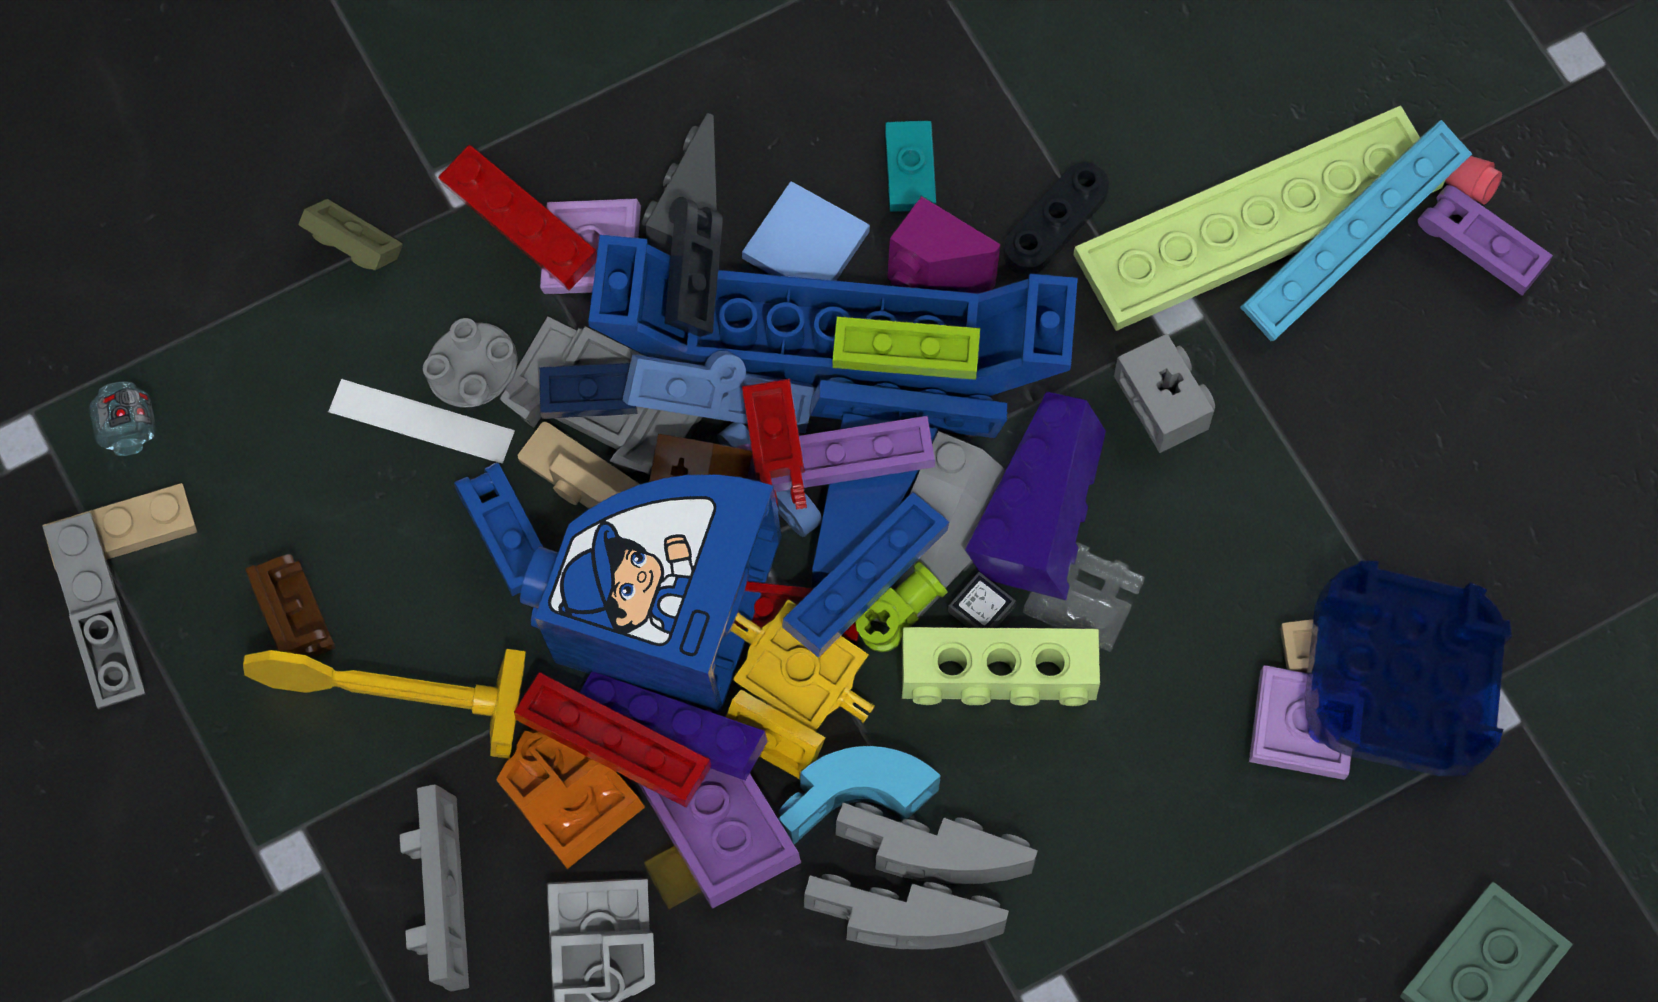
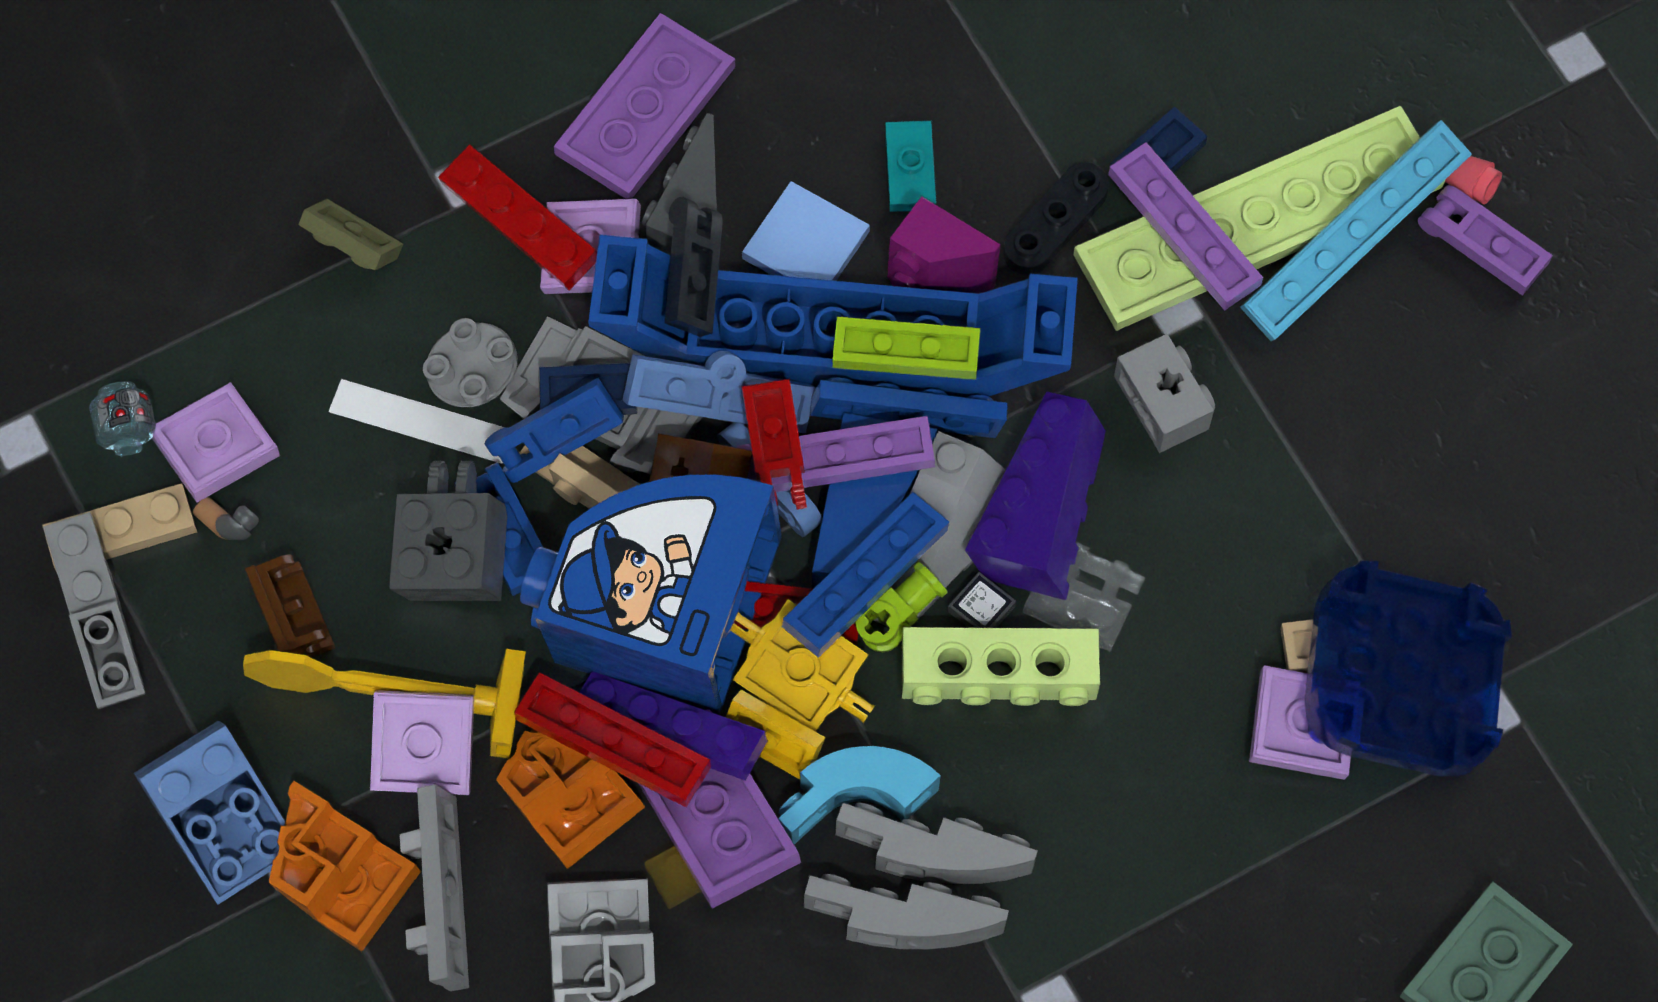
(214, 442): none -> lavender plate
(215, 810): none -> medium blue slope
(222, 523): none -> dark grey arm
(337, 869): none -> orange slope
(422, 741): none -> lavender plate
(432, 521): none -> dark grey hinge
(555, 430): none -> blue plate
(644, 106): none -> medium lavender plate
(1172, 139): none -> dark blue plate
(1185, 226): none -> medium lavender plate

